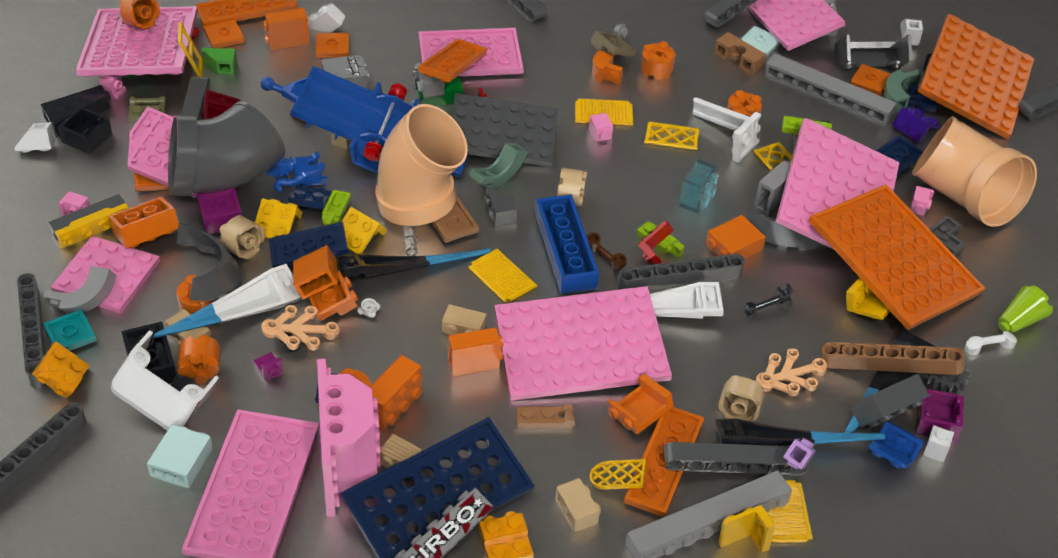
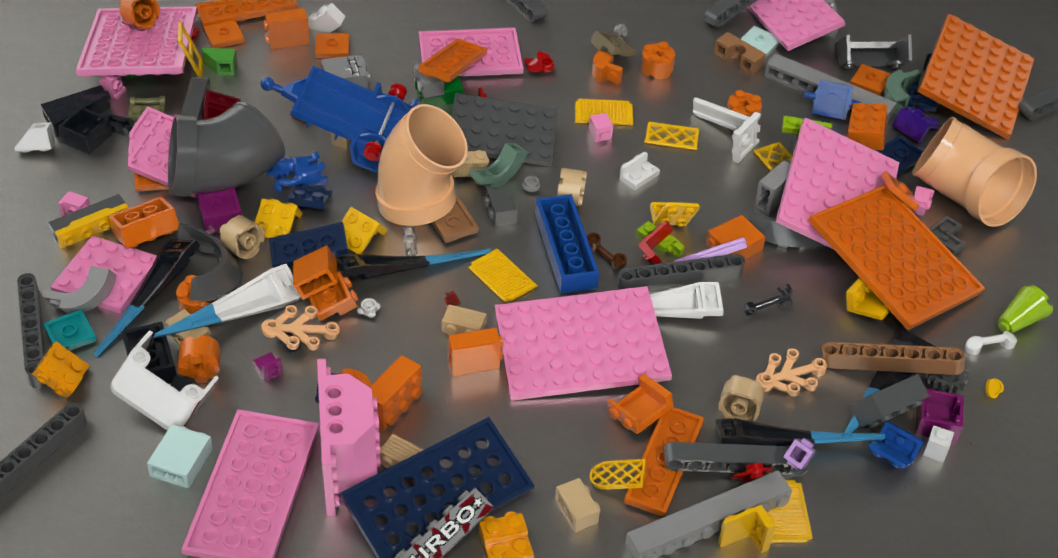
(120, 124): none -> black beam
(167, 265): none -> black plate
(335, 207): lime hinge -> none
(451, 298): none -> clear red plate
(474, 160): none -> tan brick
(531, 184): none -> light grey plate
(541, 63): none -> red plate
(545, 417): medium nougat plate -> none
(638, 172): none -> white bracket
(674, 213): none -> yellow bracket
(699, 186): clear light blue brick -> none
(719, 250): none -> lavender axle
(753, 472): none -> red plate
(831, 99): none -> blue plate
(869, 125): none -> orange brick
(900, 190): none -> orange plate
(914, 28): white slope -> none
(993, 388): none -> yellow piece

